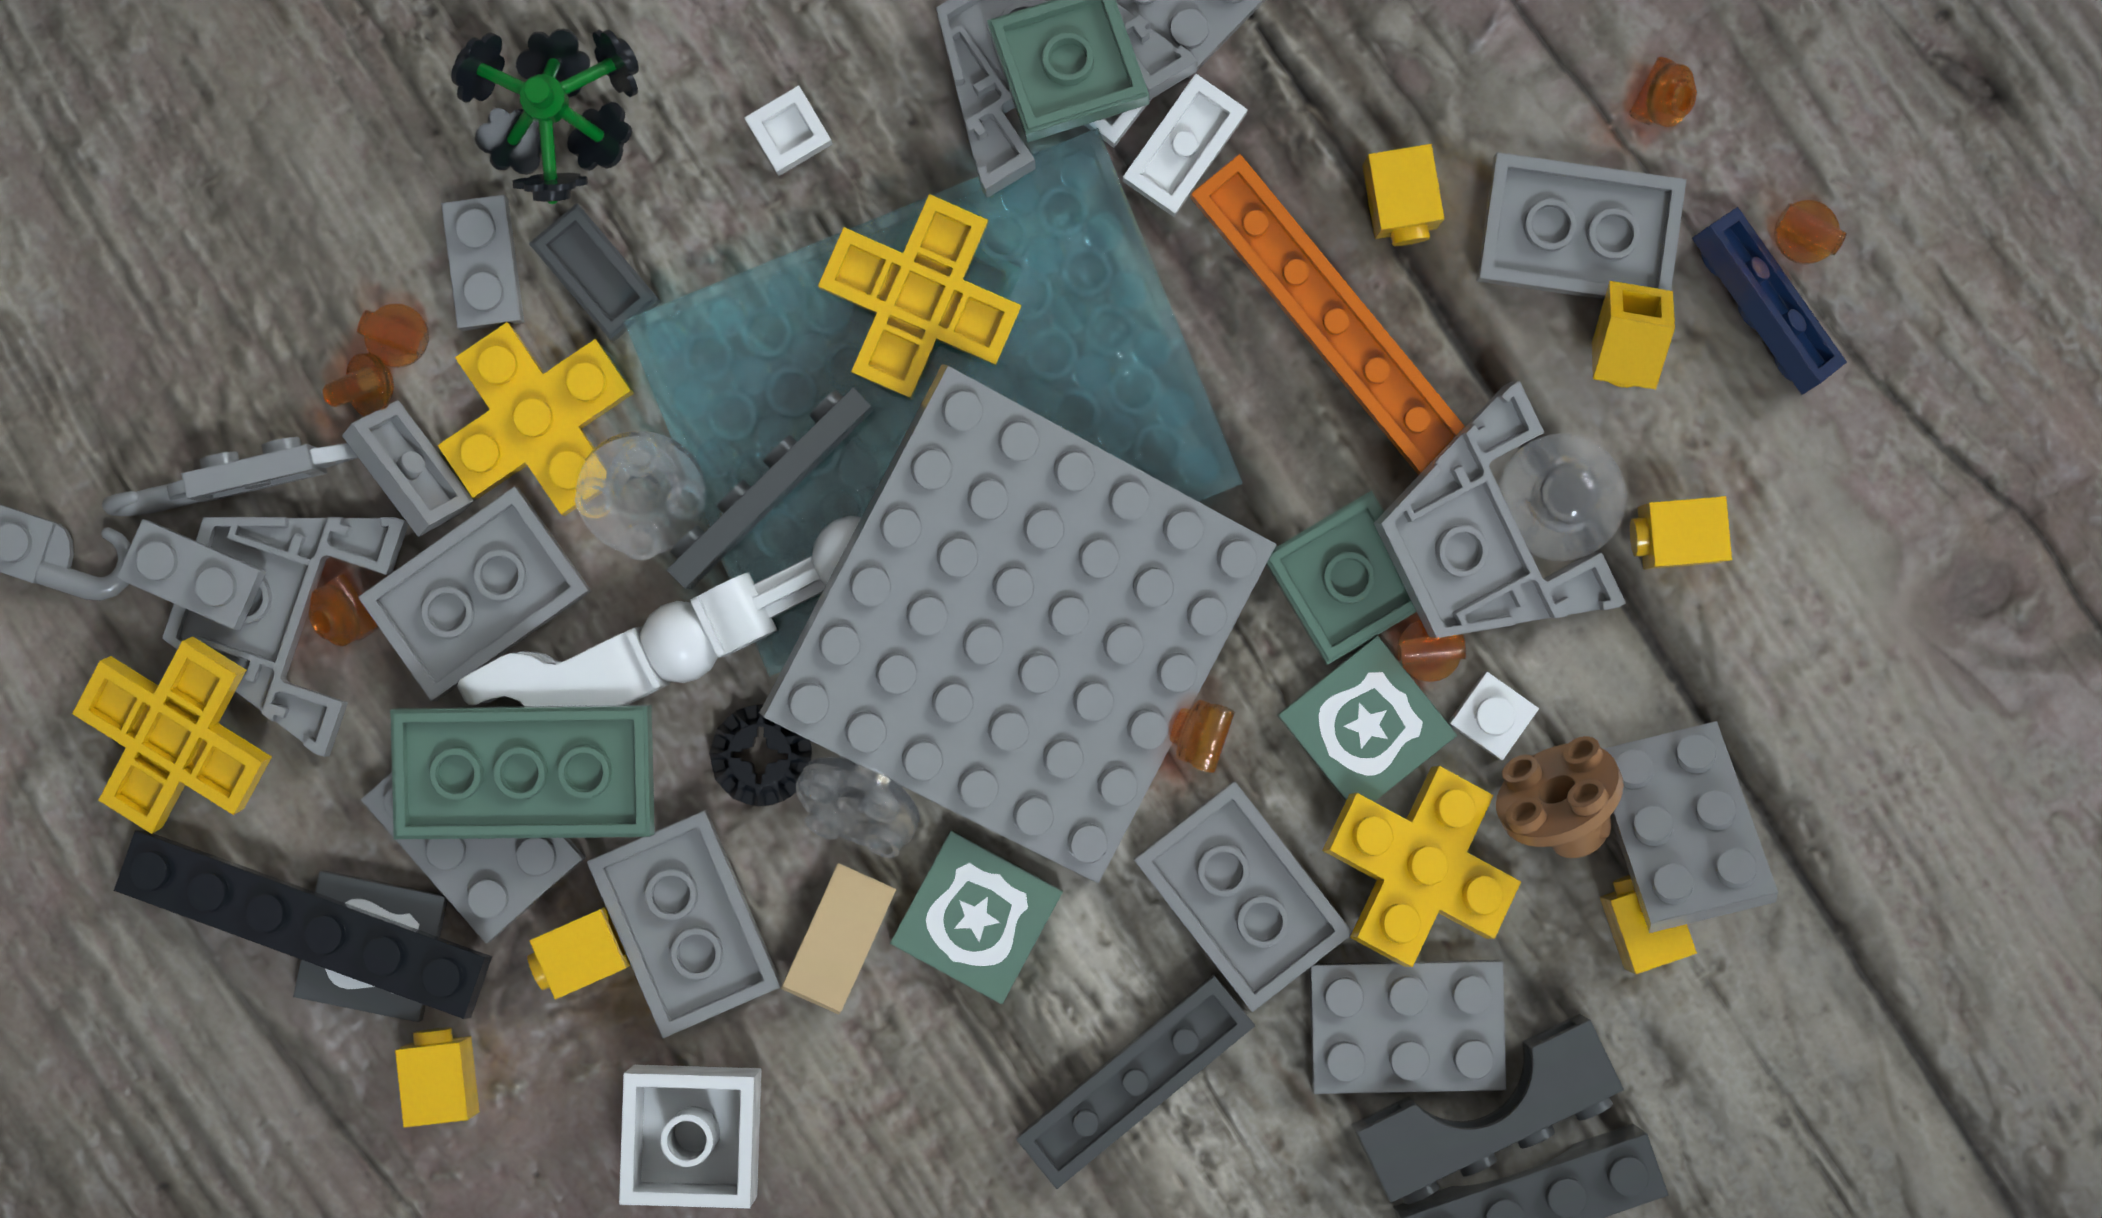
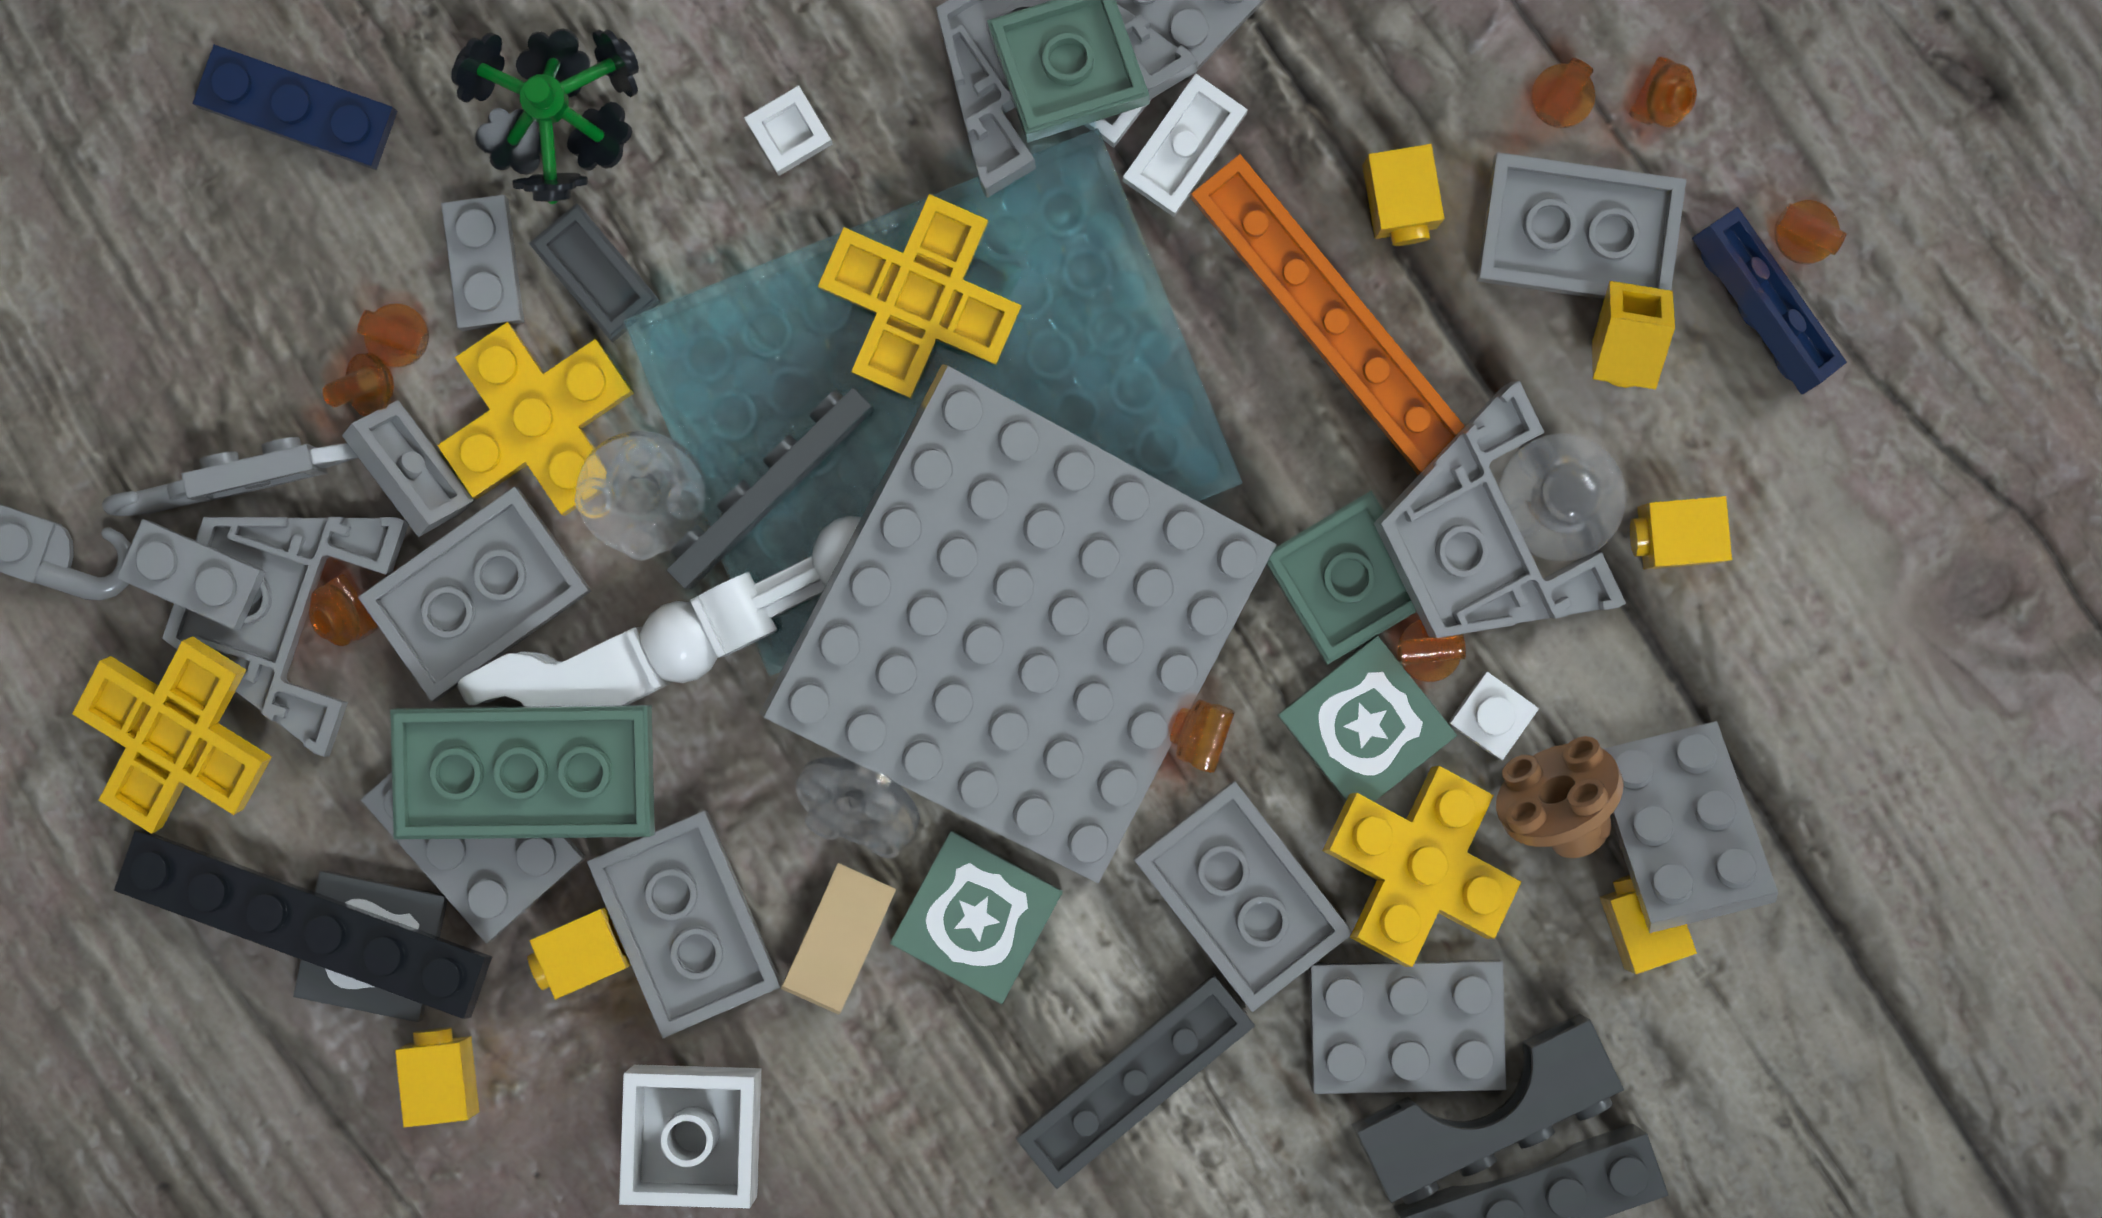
(295, 107): none -> dark blue plate
(738, 776): black gear -> none
(1564, 94): none -> clear orange plate

